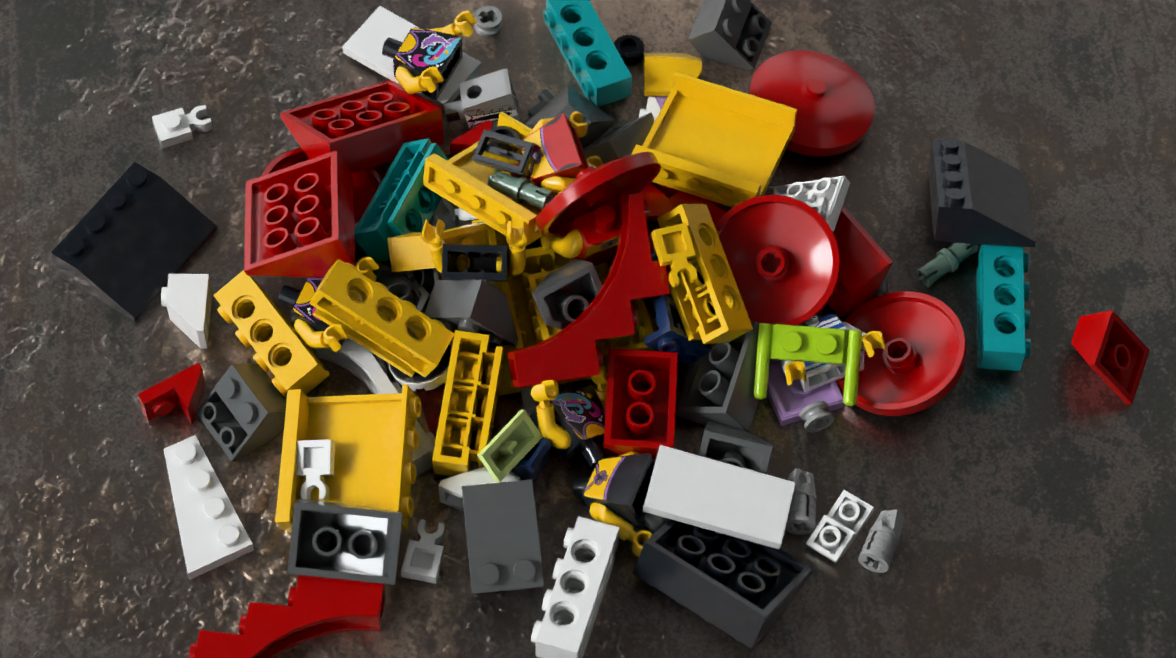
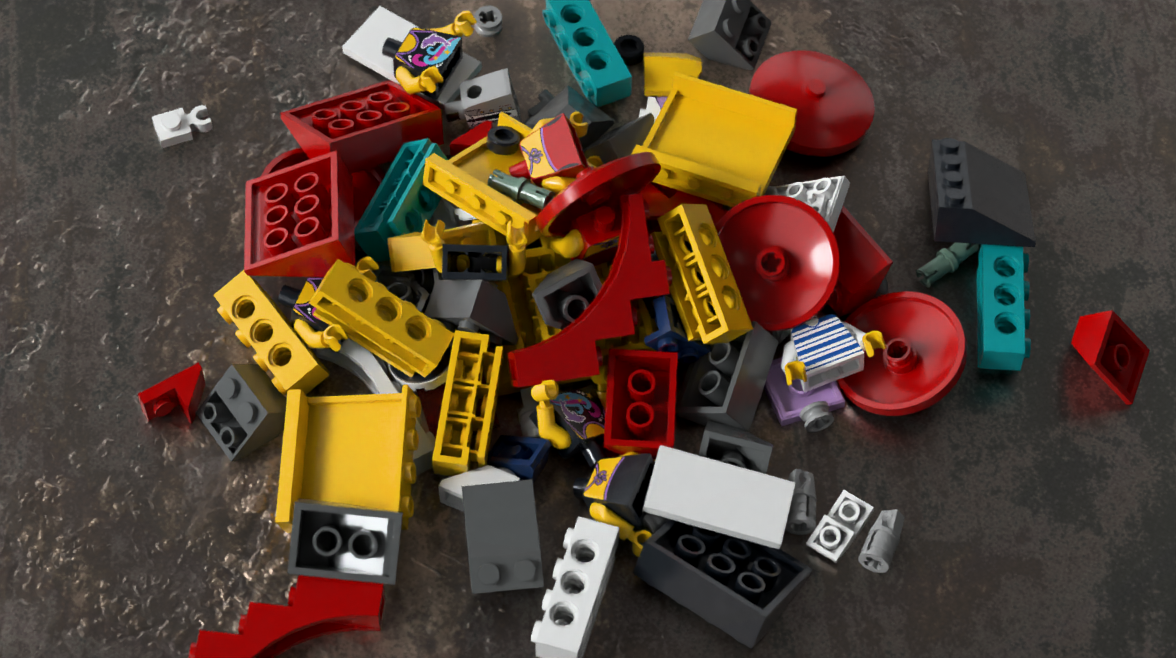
(132, 242): black slope -> none
(189, 305): white slope -> none
(205, 516): white wing -> none
(315, 462): white plate -> none
(424, 557): white plate -> none
(510, 446): yellowish green slope -> none
(525, 160): black tile -> none
(675, 248): yellow plate -> none
(808, 346): lime plate -> none

